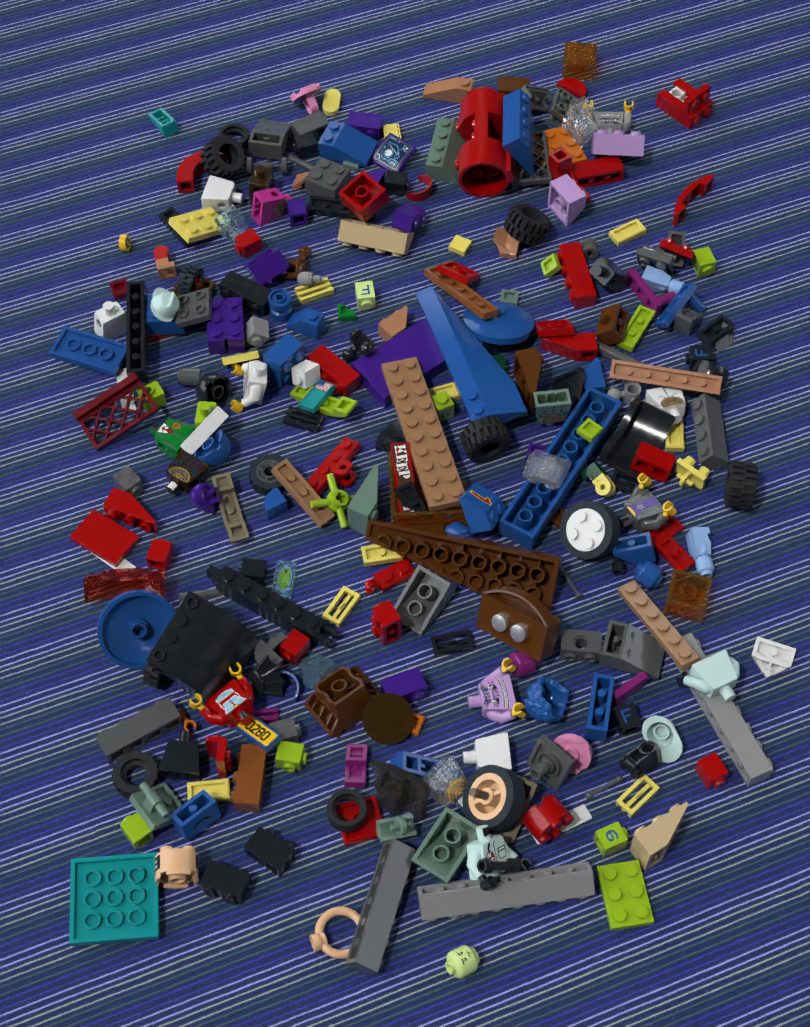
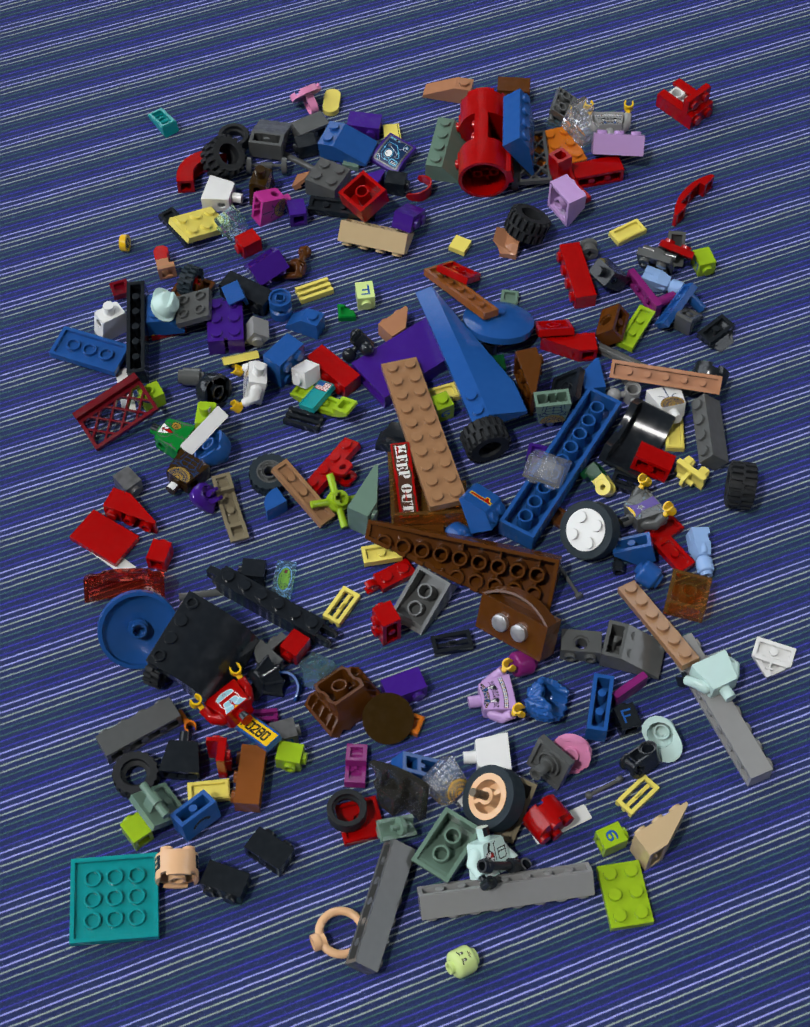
(234, 293): none -> blue panel
(308, 278): light grey cylinder -> none
(409, 497): black slope -> none
(538, 97): dark grey hinge -> none
(550, 265): lime plate -> none
(573, 86): red tile -> none
(579, 61): clear orange brick -> none
(589, 430): lime tile -> none
(697, 353): black brick -> none
(711, 771): red brick -> none

